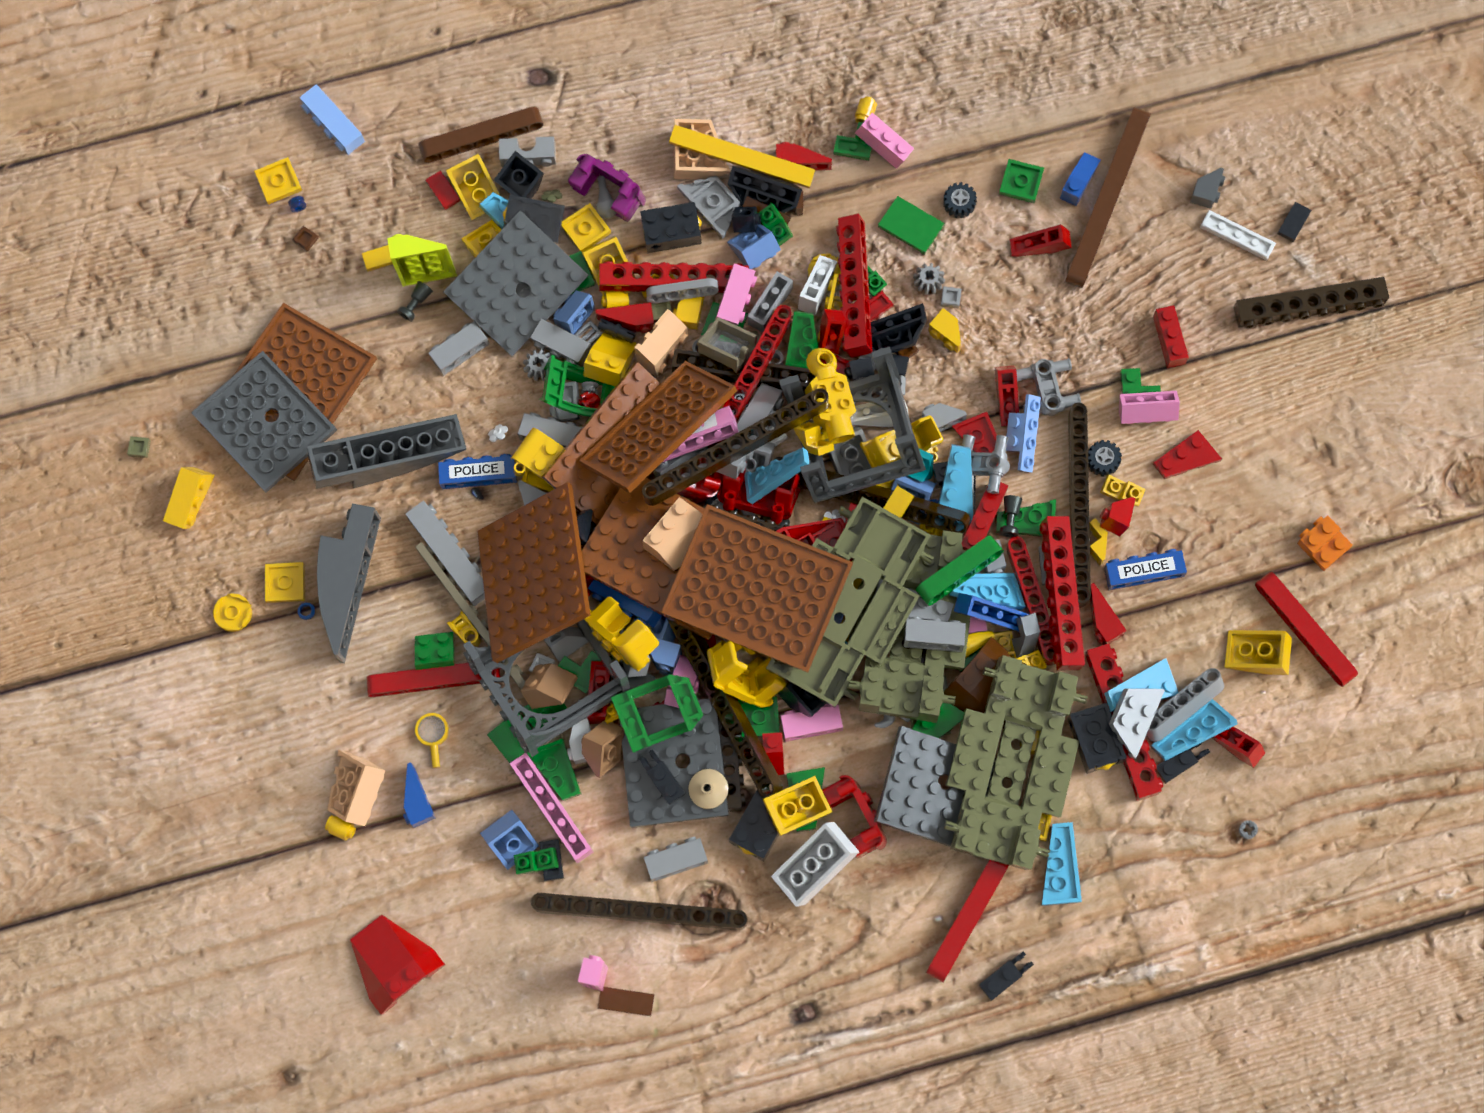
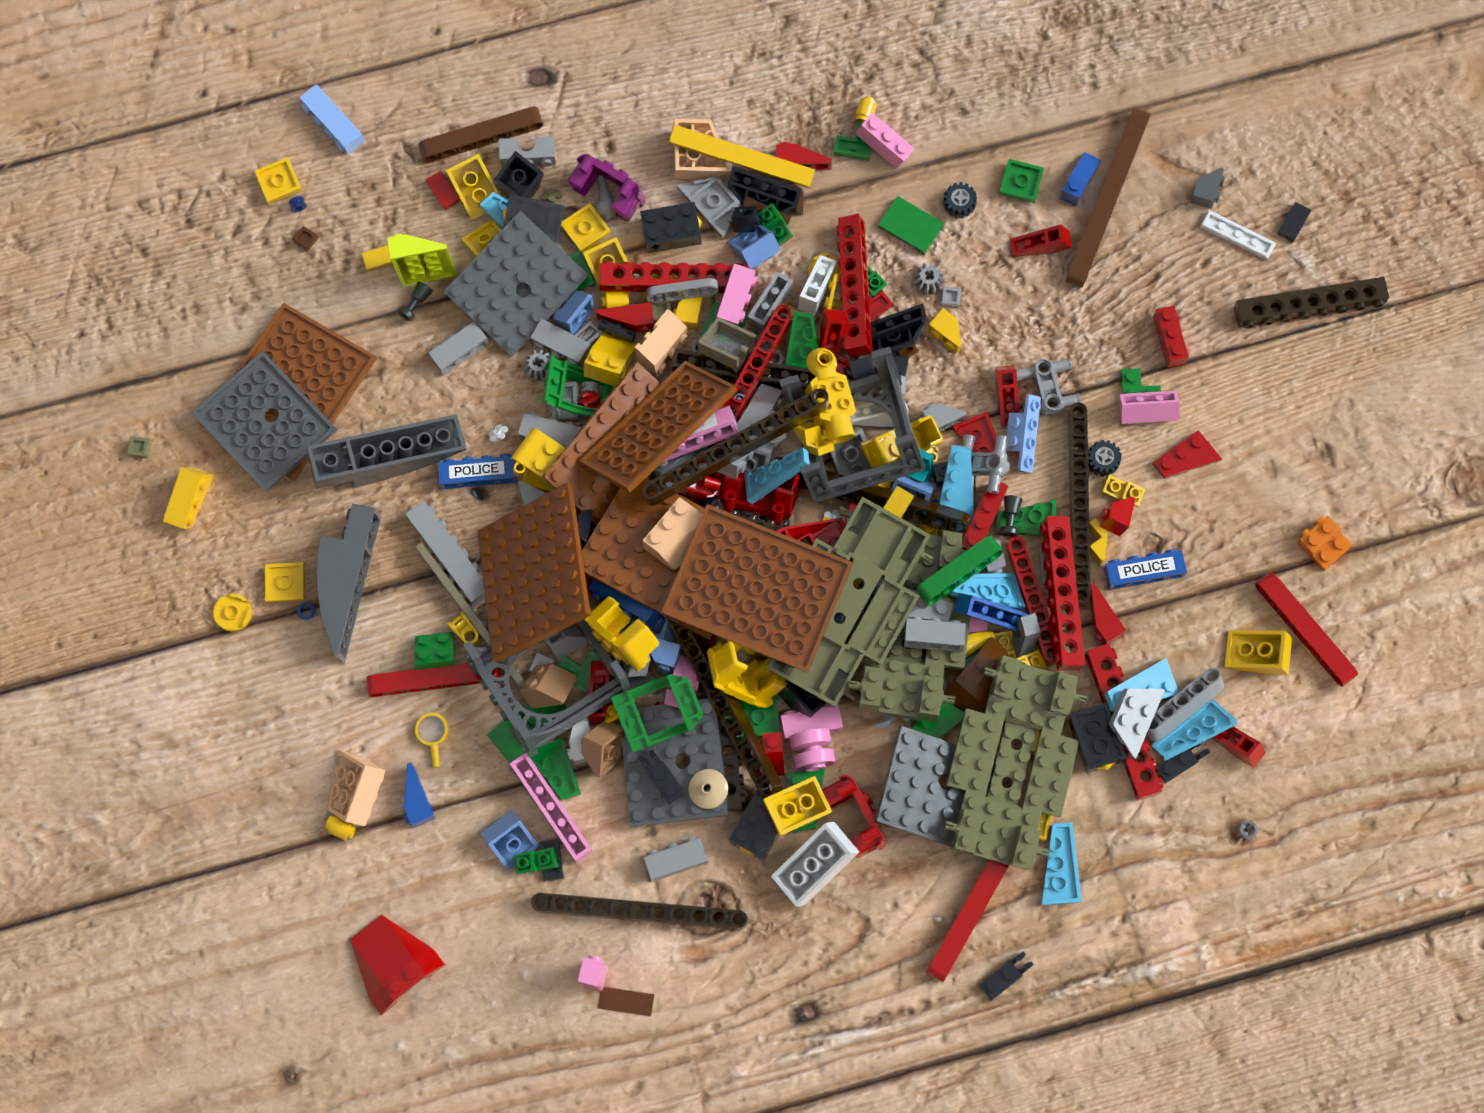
(813, 755): none -> bright pink wheel

